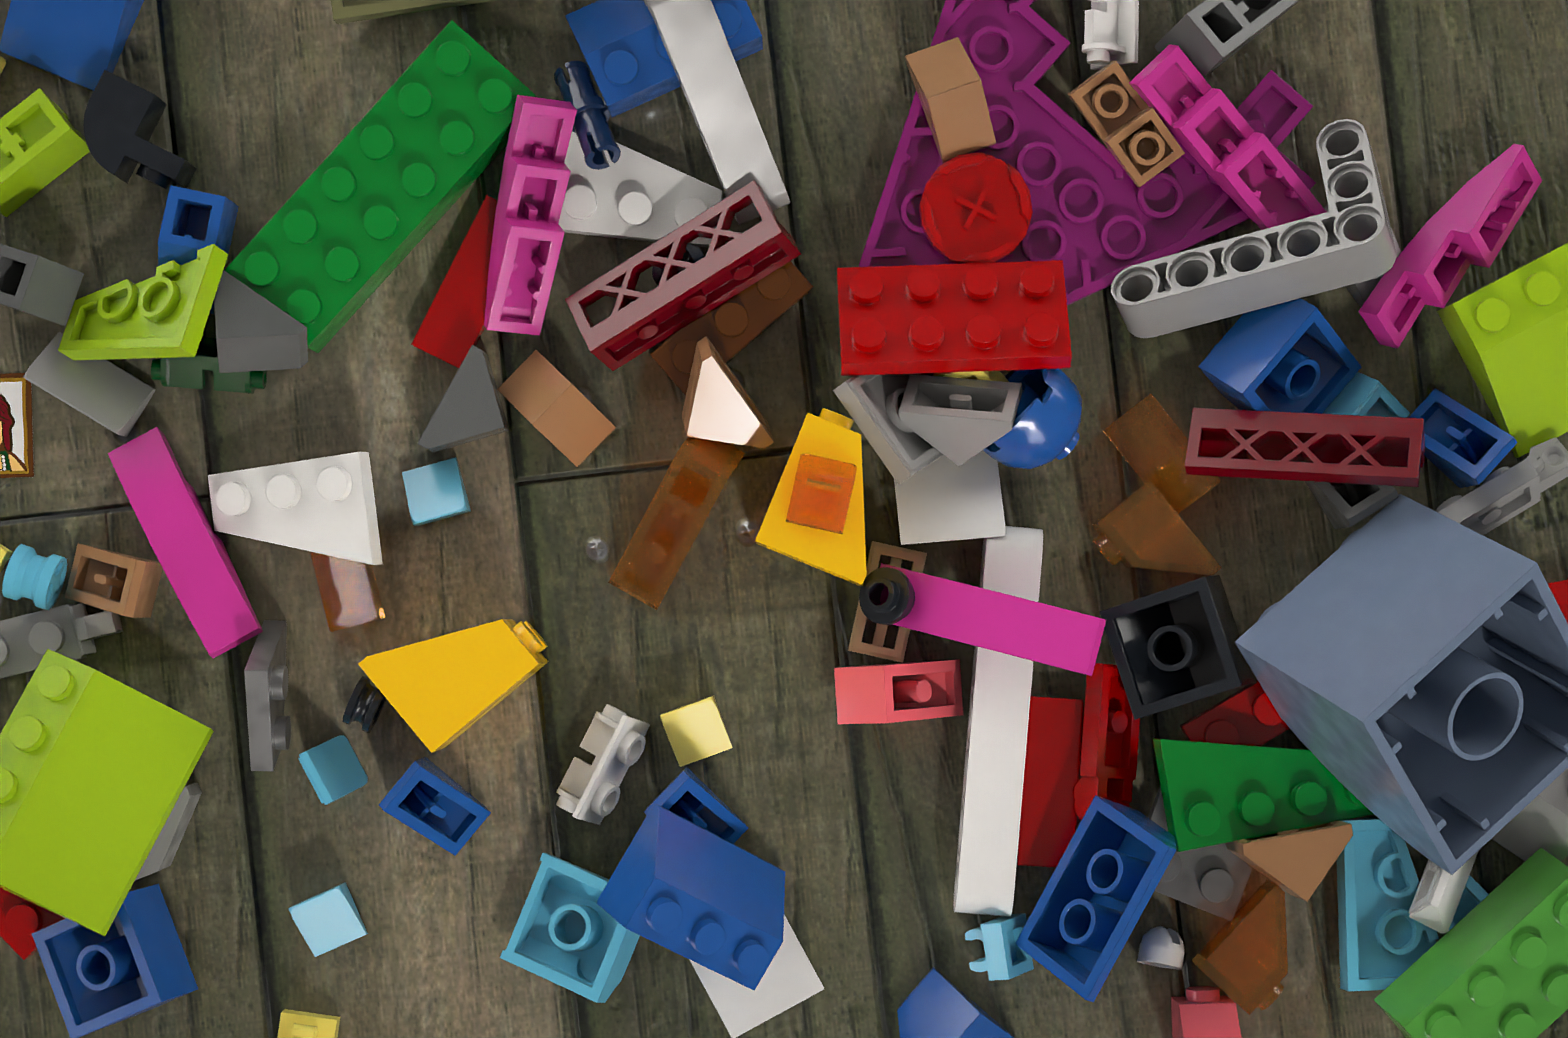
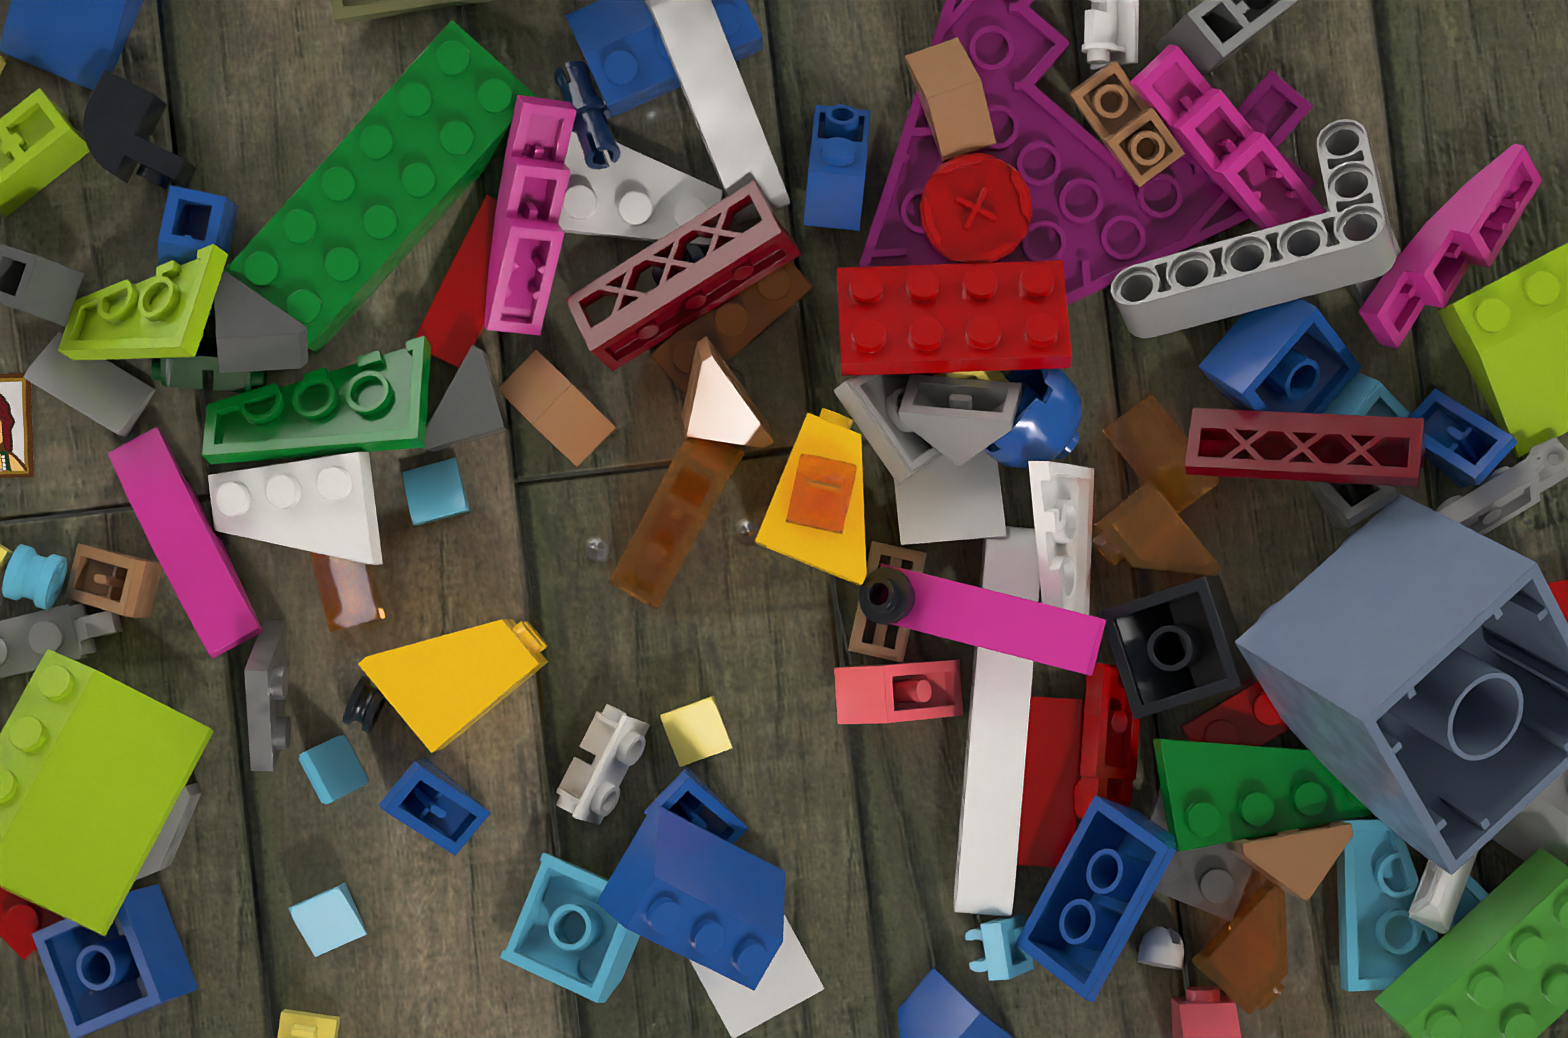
(341, 411): none -> green wing
(837, 167): none -> blue slope
(1063, 532): none -> white wing

